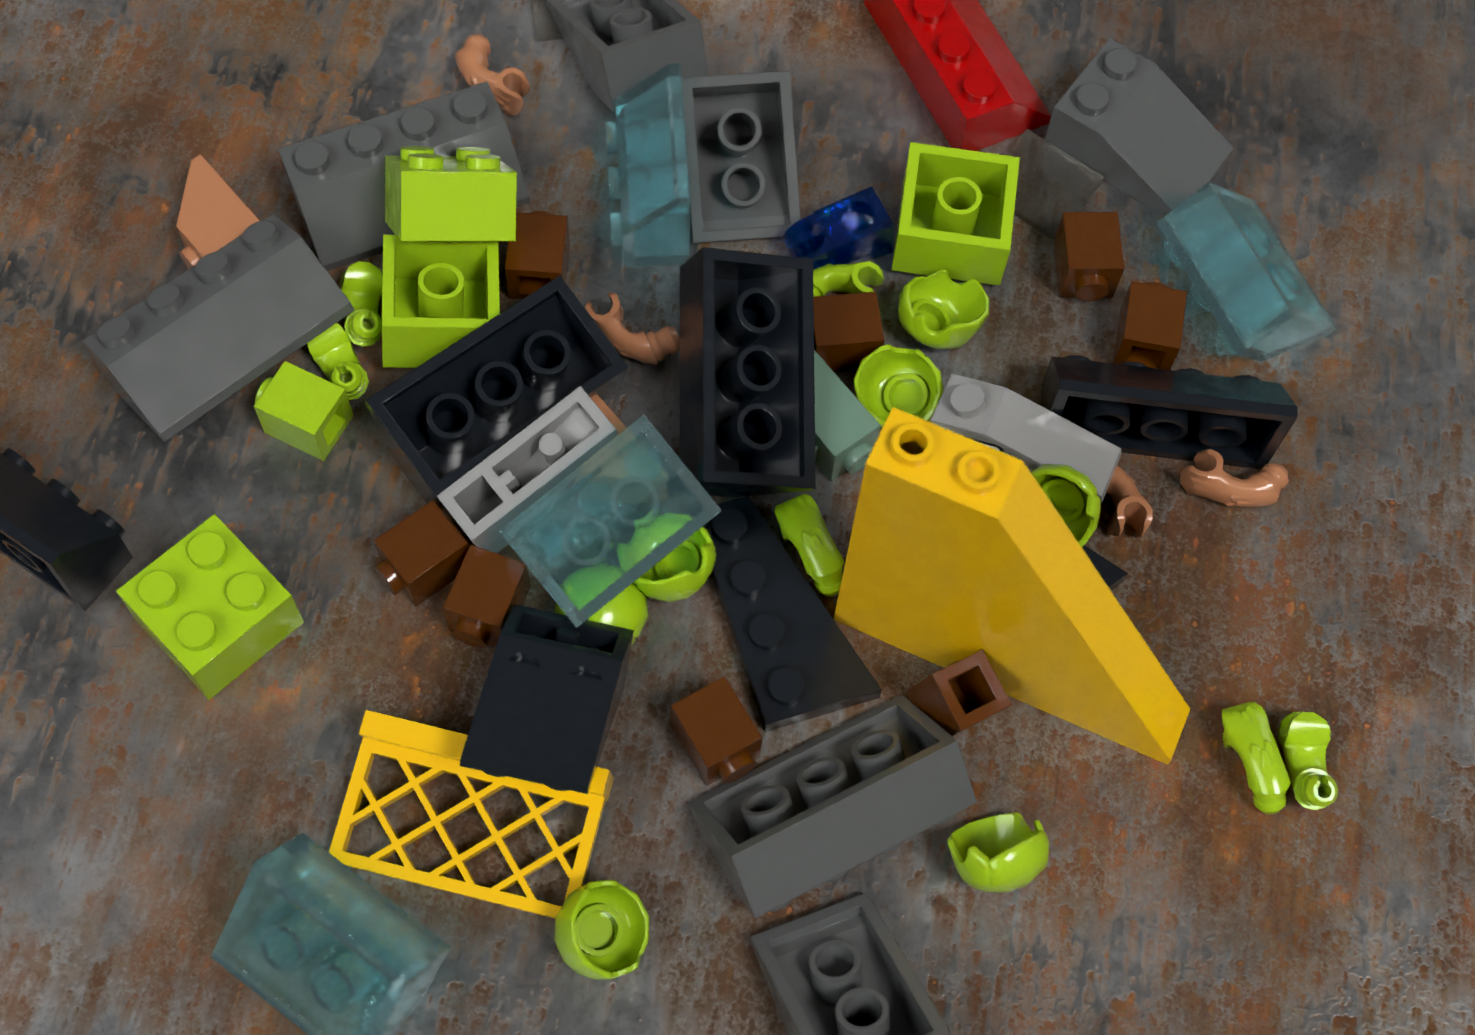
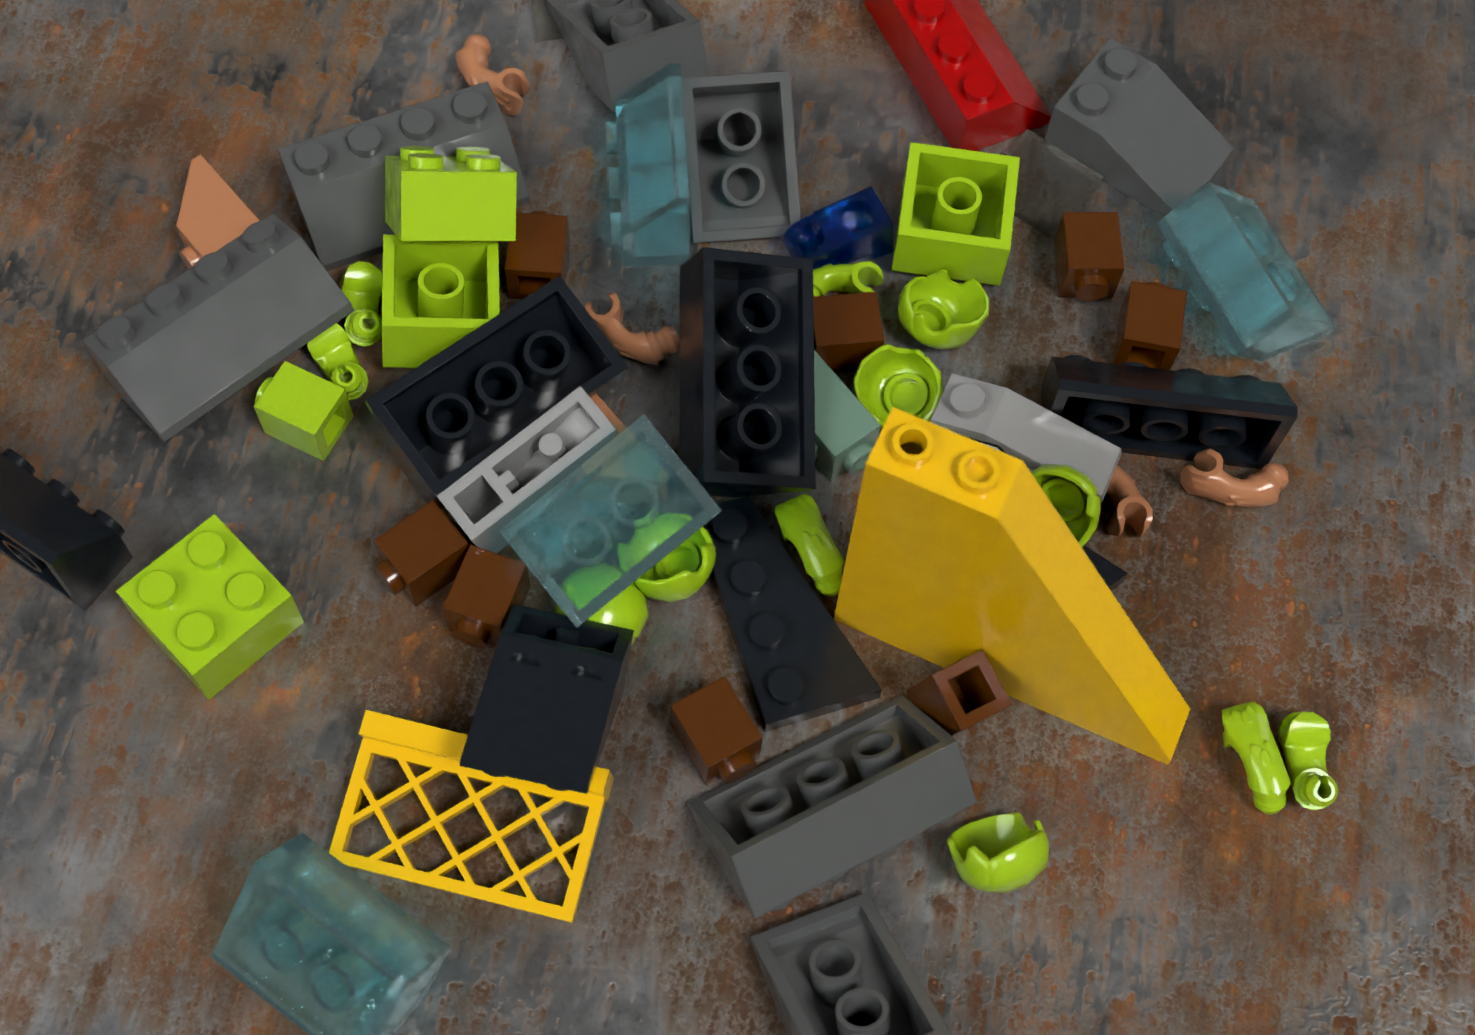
(602, 930): lime hair -> none

